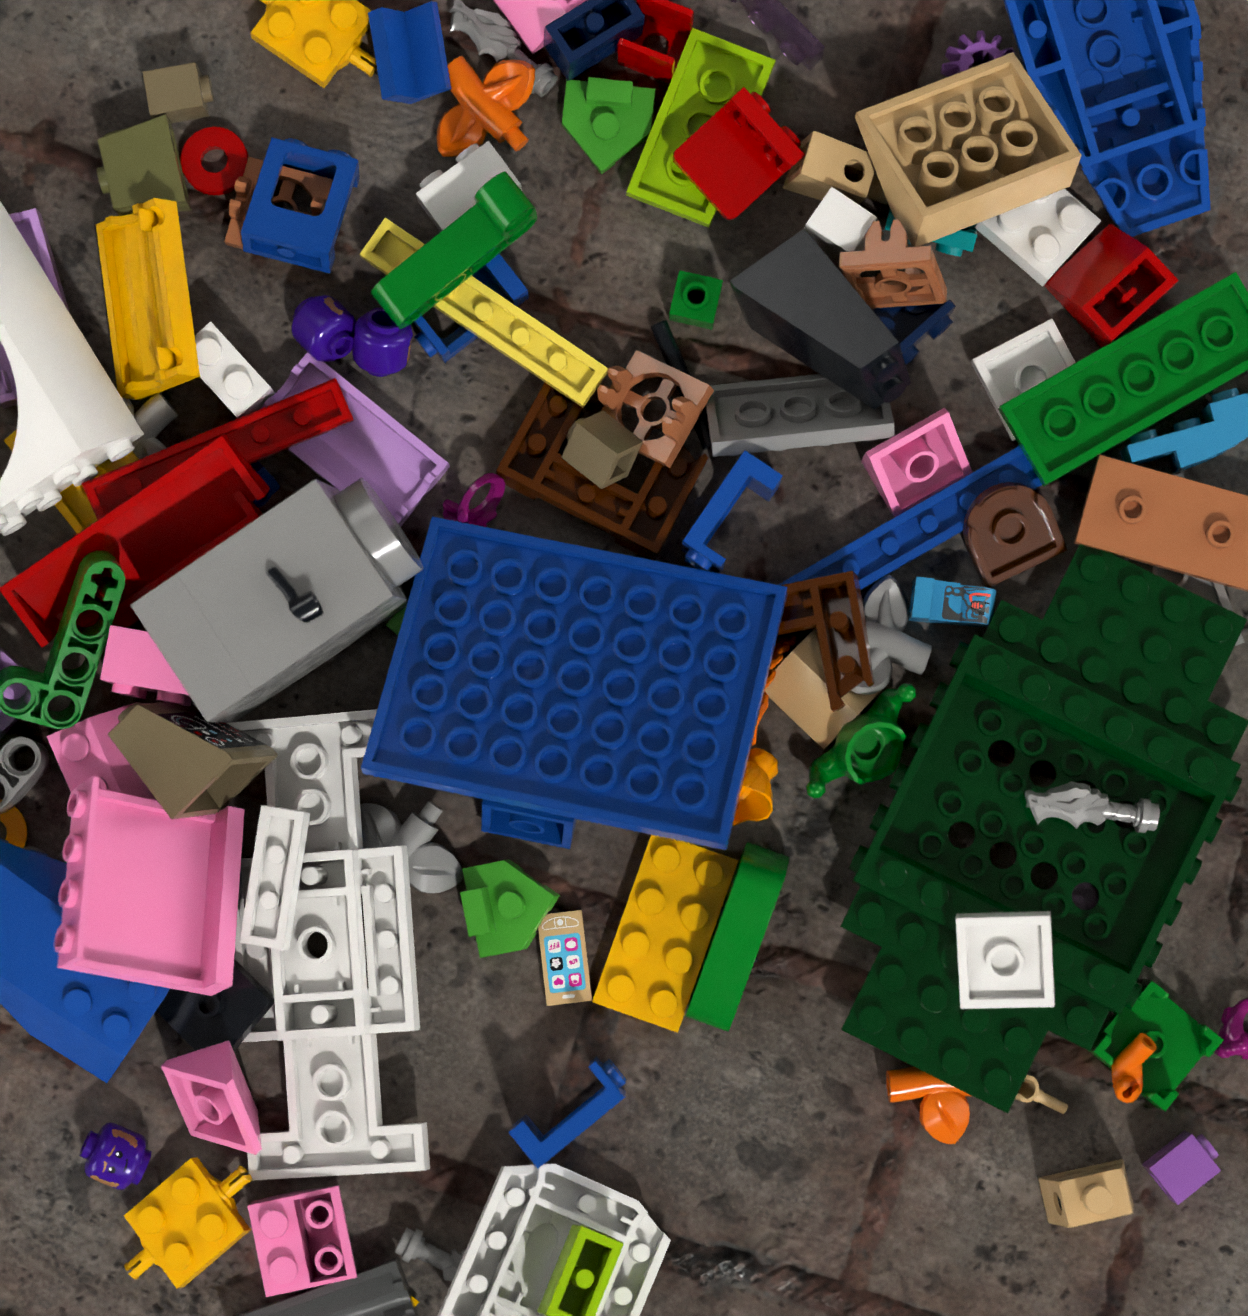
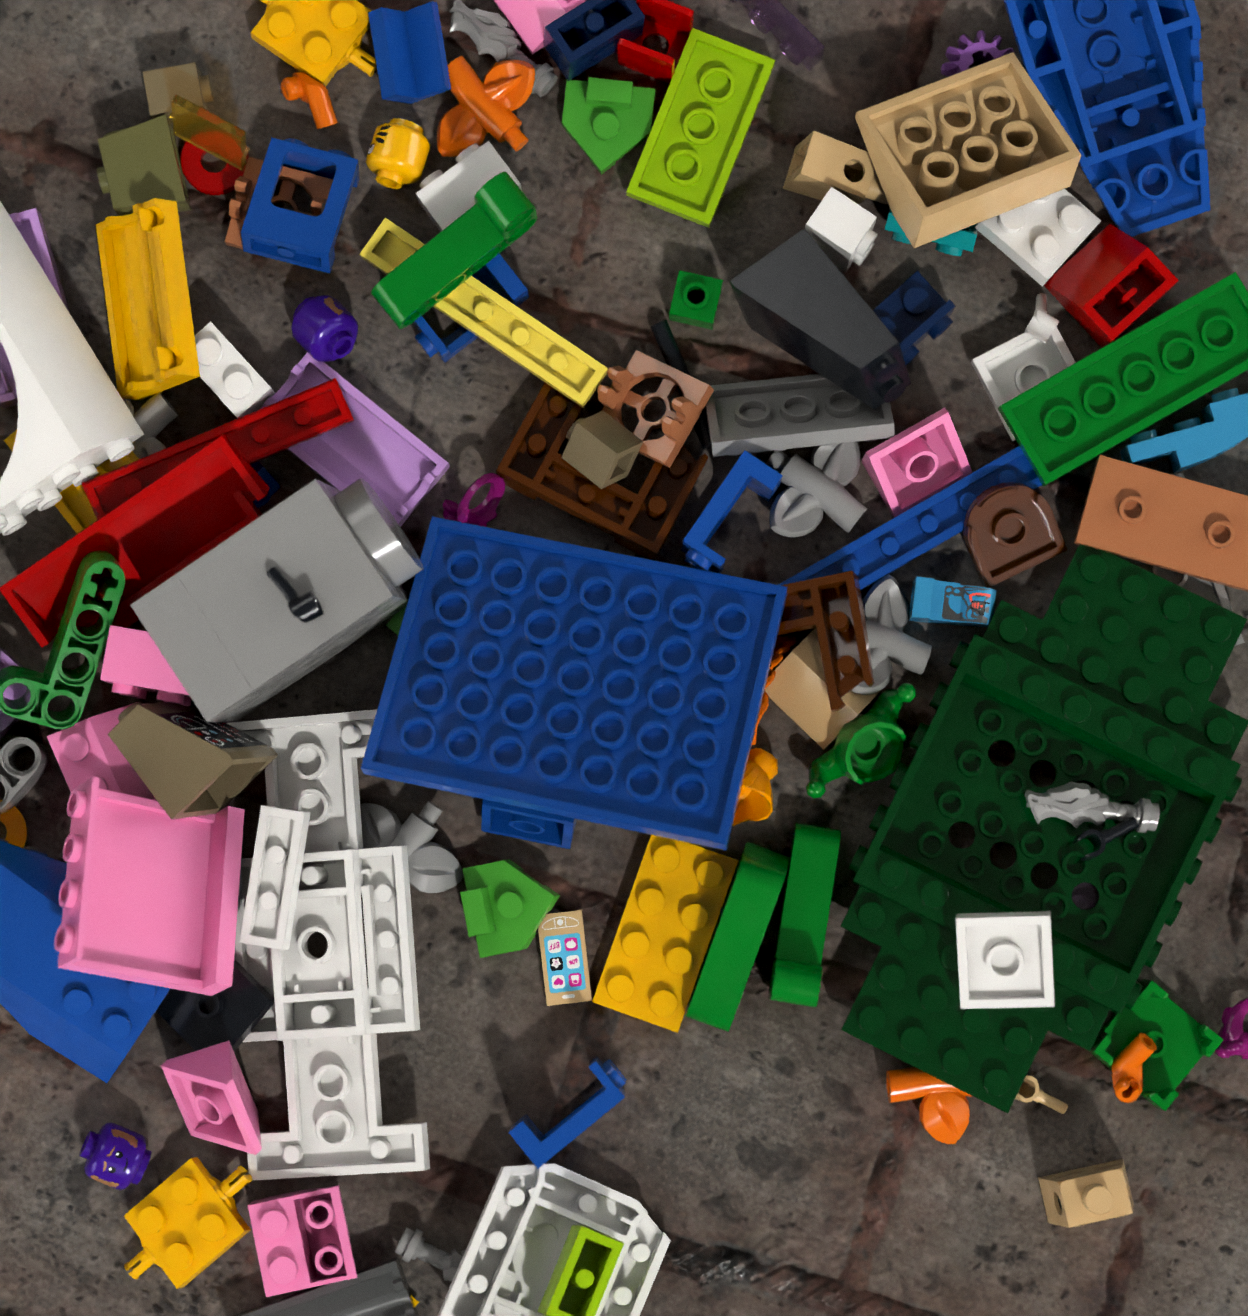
(209, 132): none -> clear yellow piece
(314, 94): none -> orange arm
(380, 344): dark purple head -> none
(397, 153): none -> yellow head
(738, 154): red bracket -> none
(804, 915): none -> green beam
(816, 489): none -> light grey plant
(893, 286): nougat piece -> none
(1041, 324): none -> white hand
(1101, 838): none -> black hand
(1183, 1166): medium lavender brick -> none

